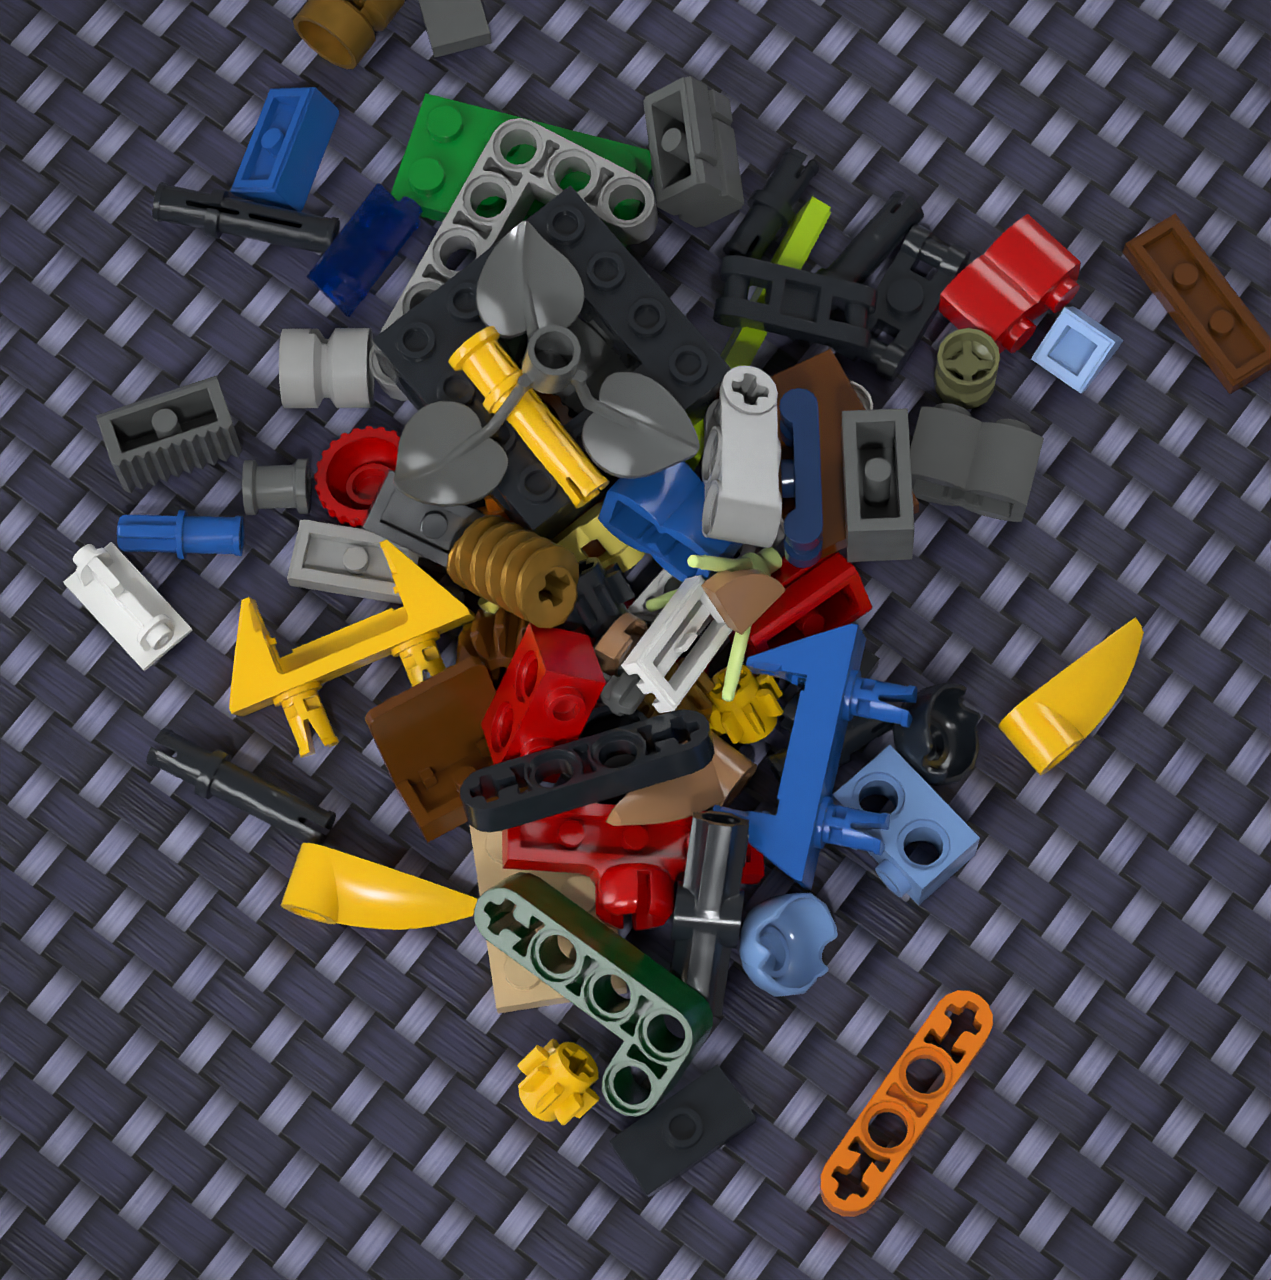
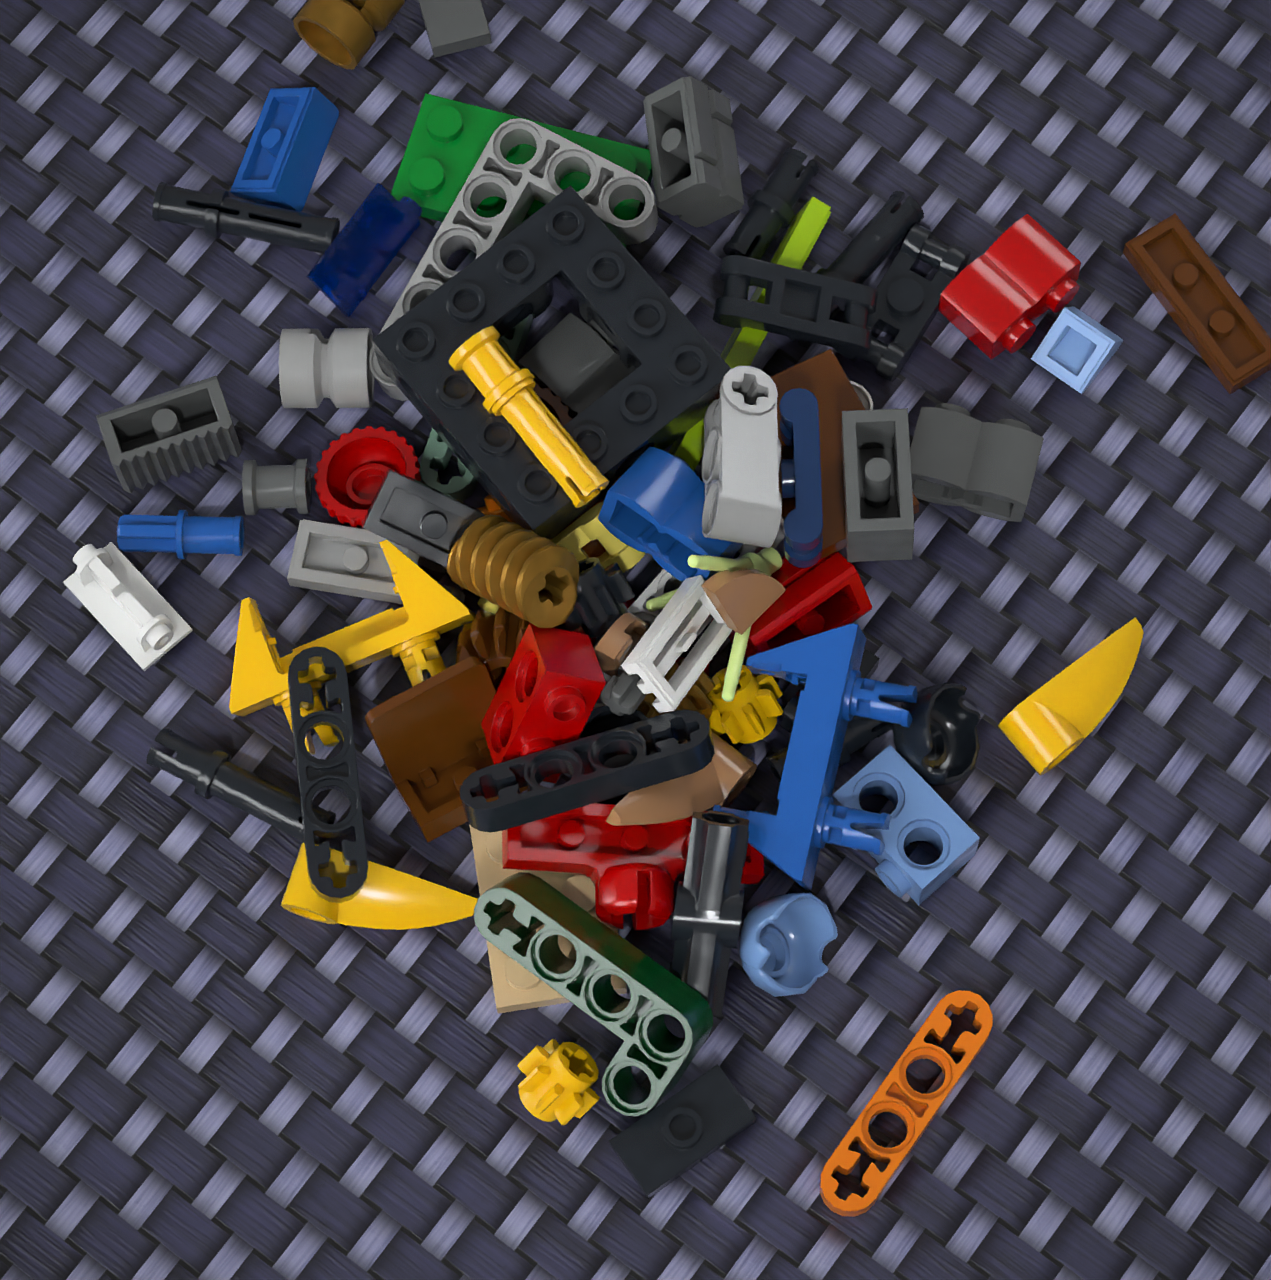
(334, 773): none -> black beam
(536, 290): dark grey plant -> none
(968, 354): olive wheel -> none

